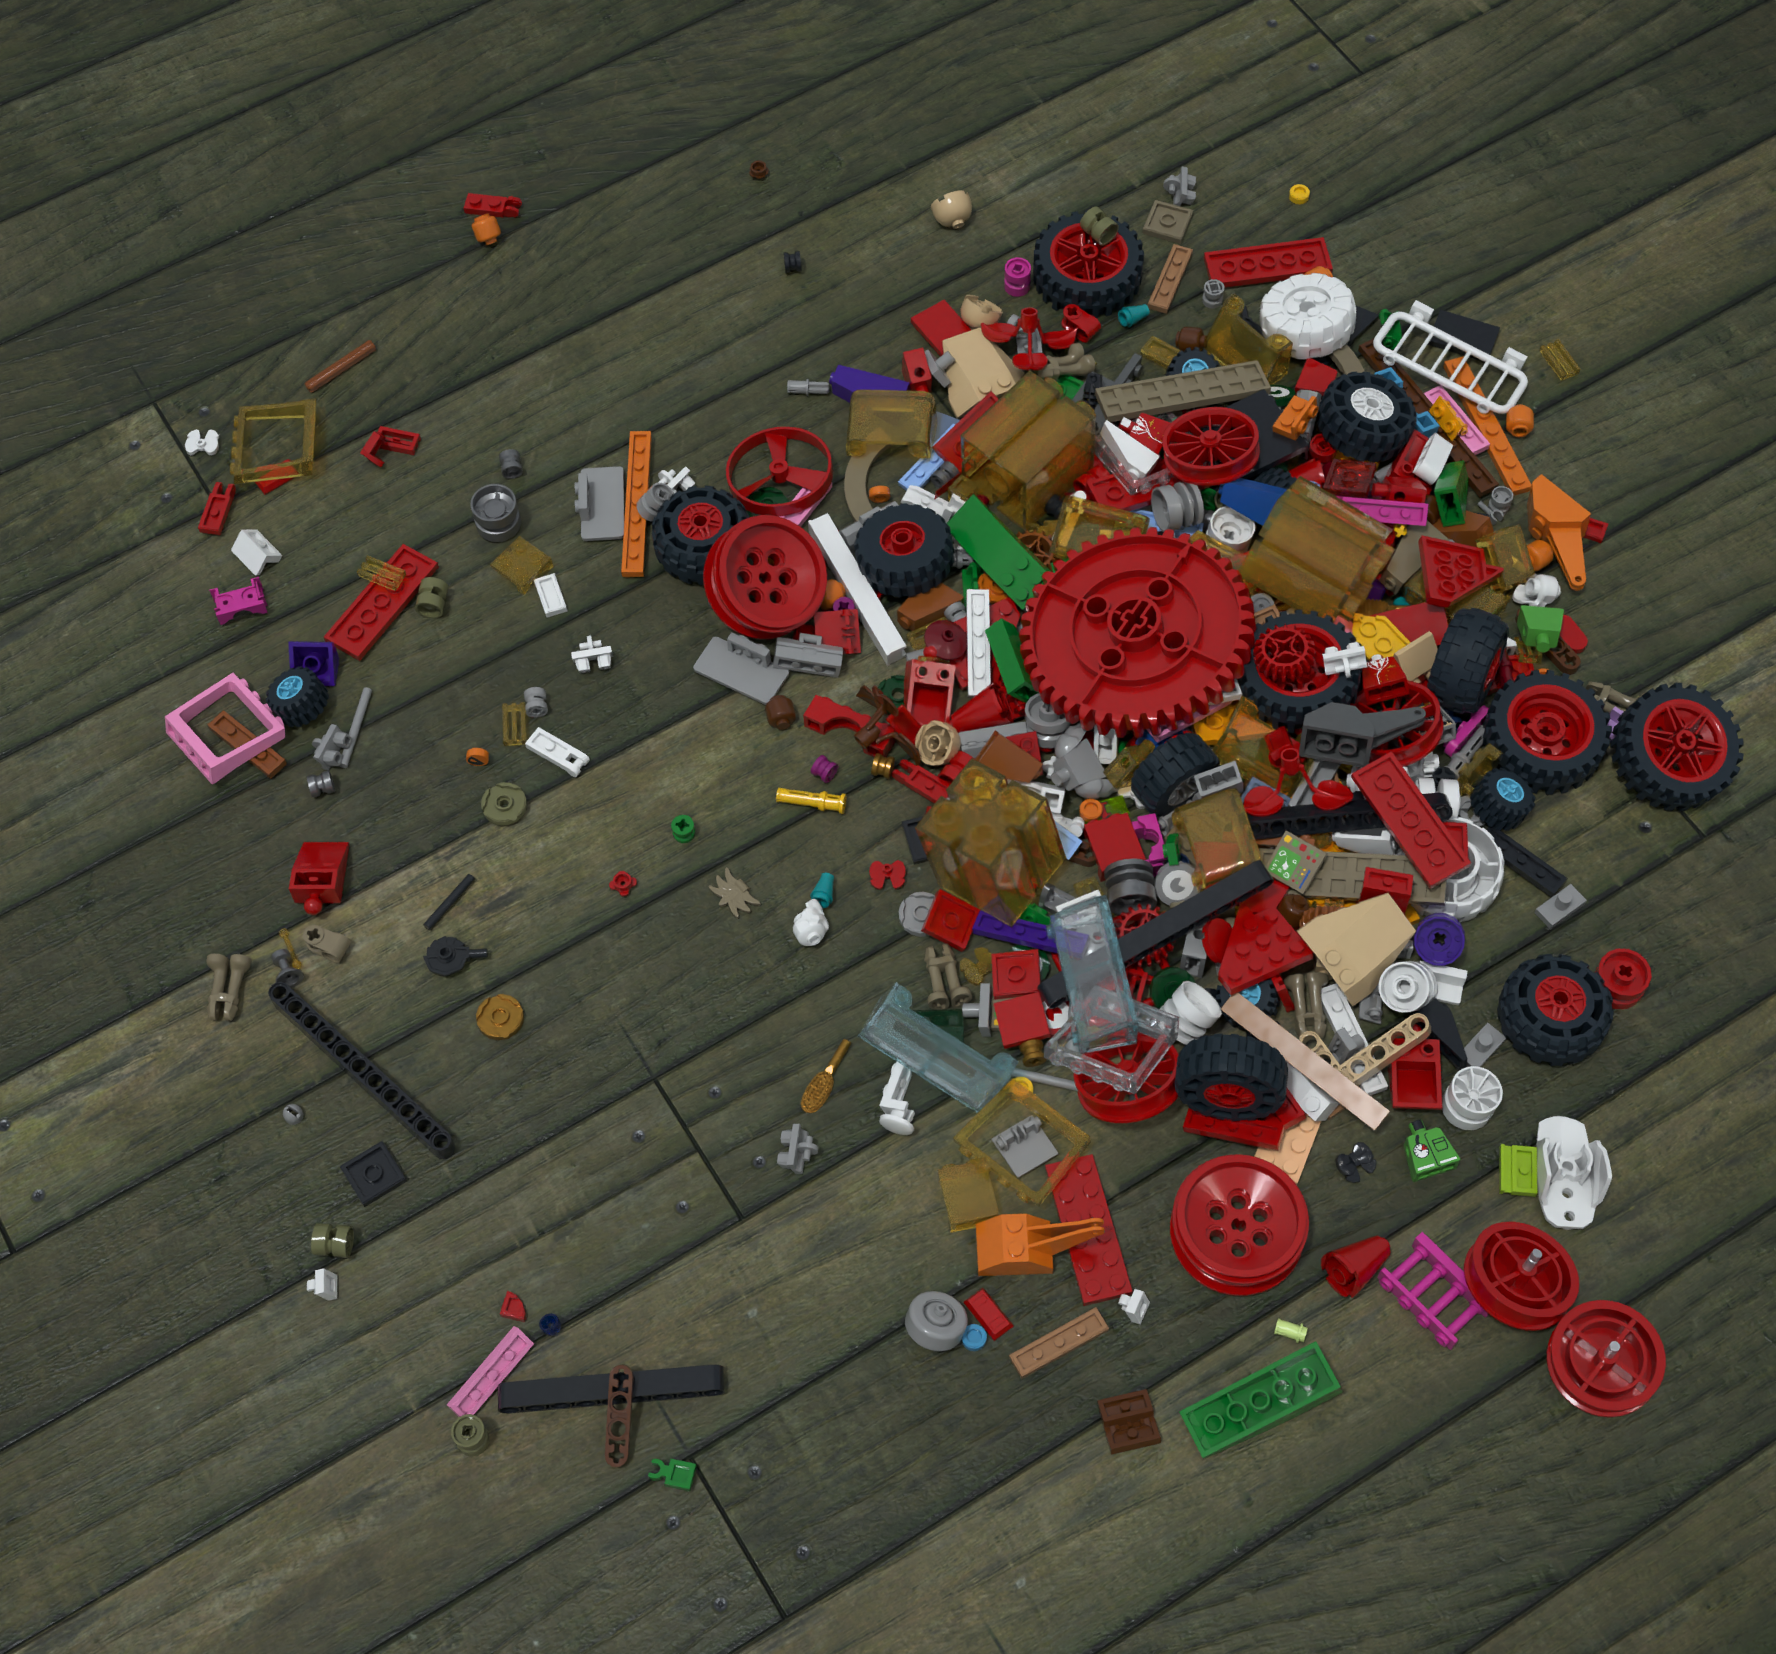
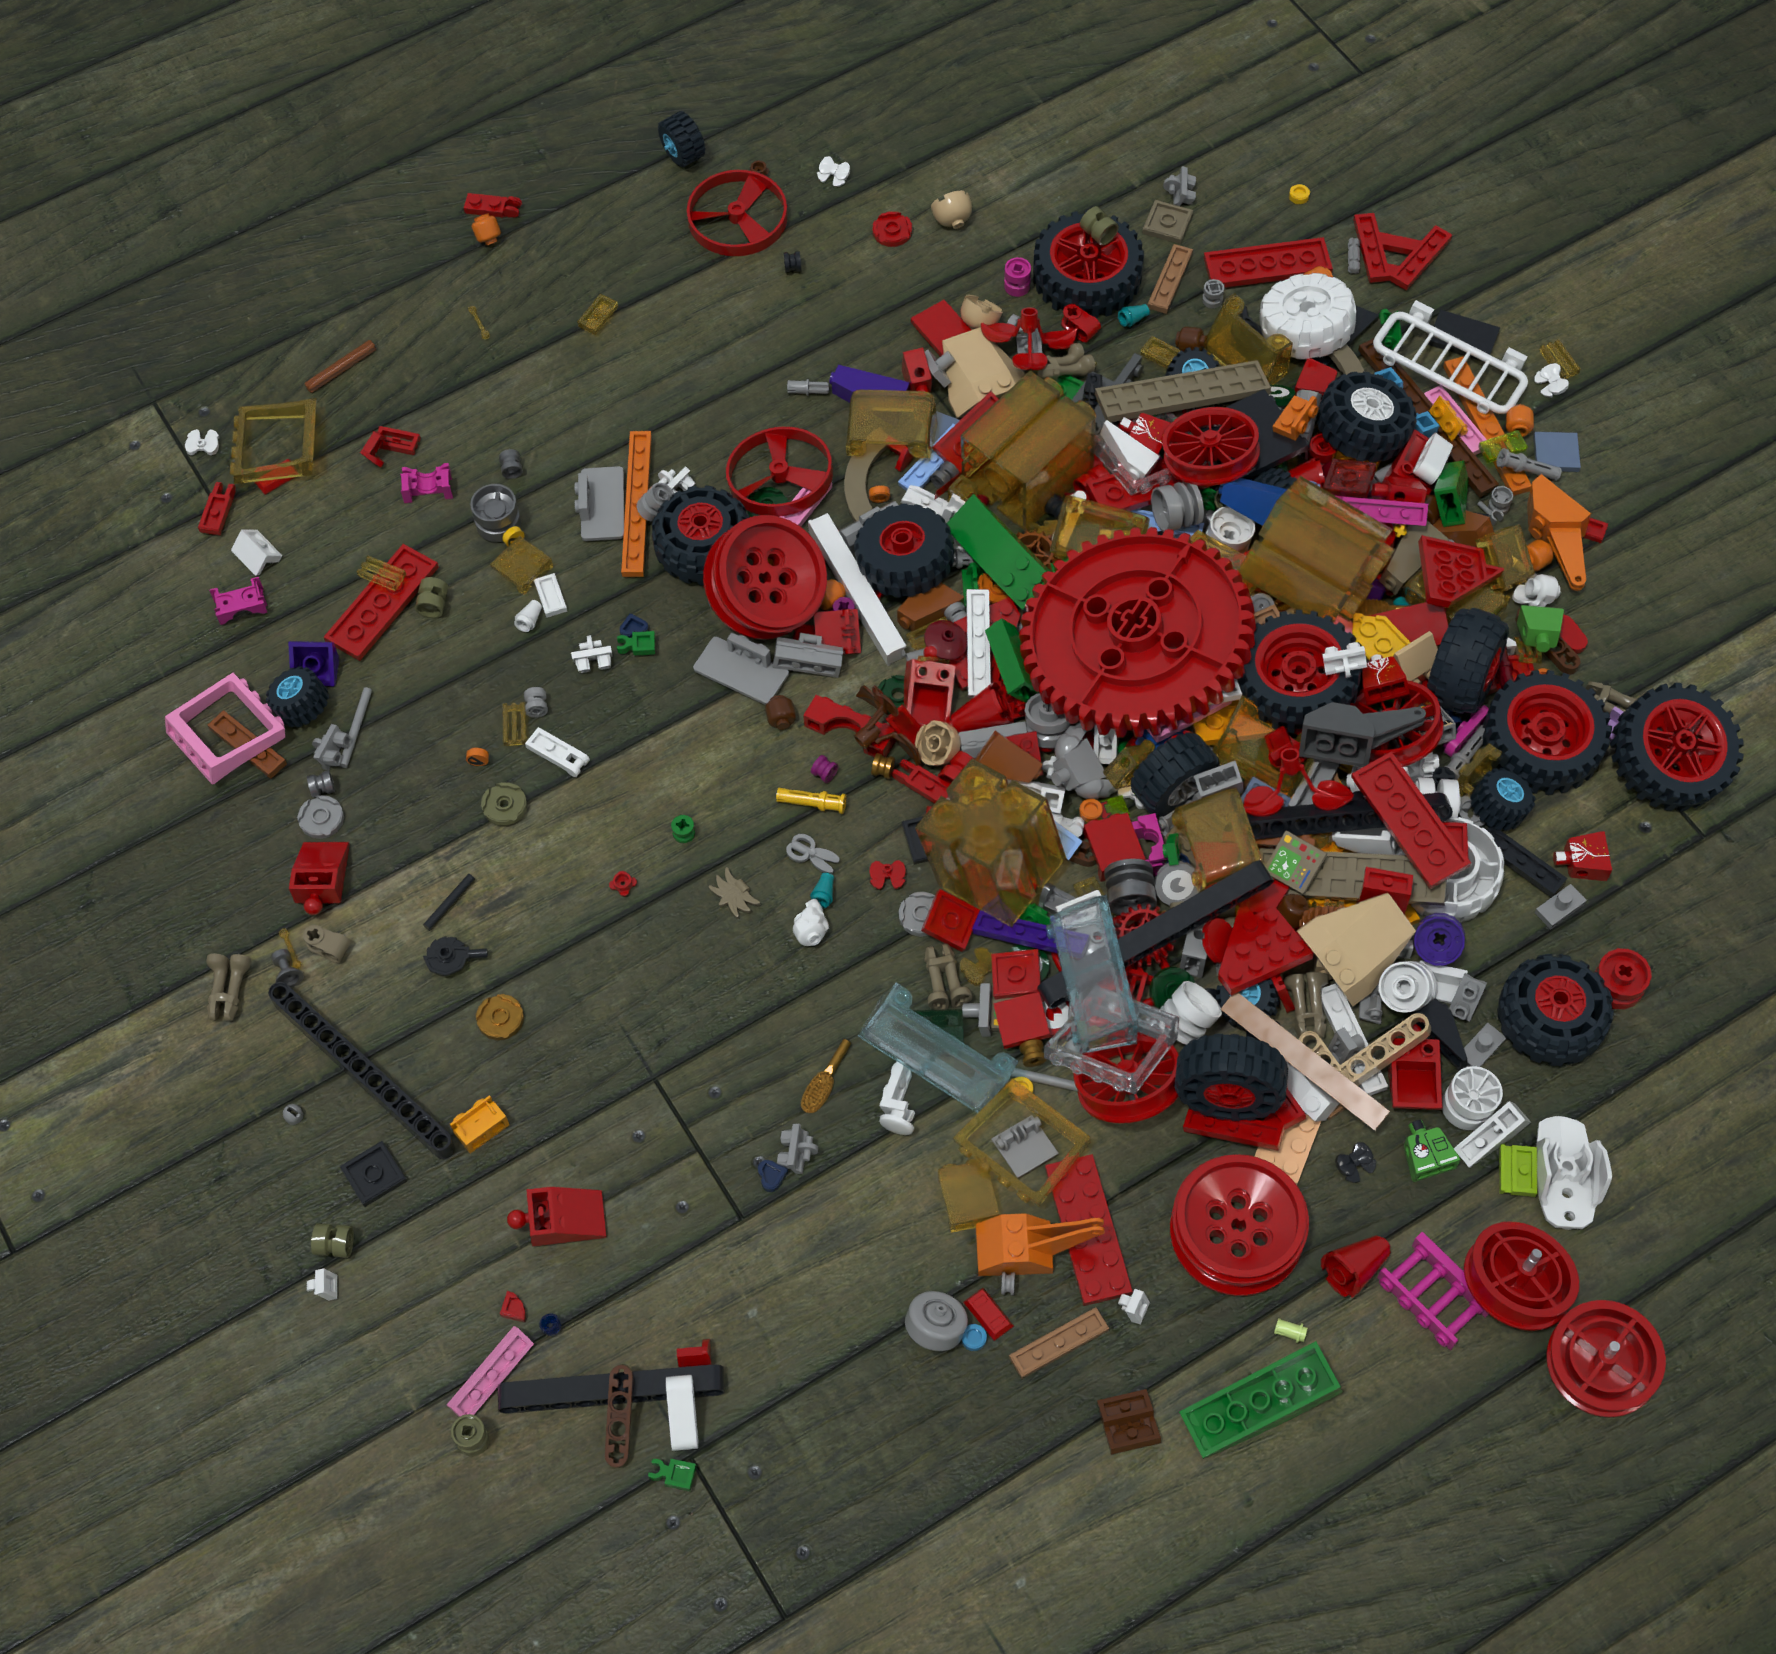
(320, 817): none -> light grey tile
(418, 483): none -> dark pink piece
(479, 1124): none -> light orange hinge
(484, 333): none -> clear yellow hinge
(512, 534): none -> yellow tile
(528, 616): none -> white cone
(568, 1217): none -> red slope
(597, 314): none -> clear yellow plate
(633, 624): none -> dark blue tile
(641, 643): none -> green plate
(681, 139): none -> black wheel
(682, 1412): none -> white beam
(695, 1355): none -> red tile
(754, 186): none -> red piece
(771, 1175): none -> dark blue tile
(816, 855): none -> light grey piece
(828, 167): none -> white piece
(892, 229): none -> red tile
(904, 456): none -> red tile
(1008, 1283): none -> light grey bush
(1285, 660): red gear -> none
(1353, 255): none -> light grey axle
(1419, 252): none -> red plate
(1467, 997): none -> light grey hips
(1492, 1133): none -> white slope
(1512, 441): none -> clear neon green tile
(1520, 462): none -> light grey pin
(1551, 374): none -> white piece
(1557, 450): none -> sand blue tile
(1586, 857): none -> red torso

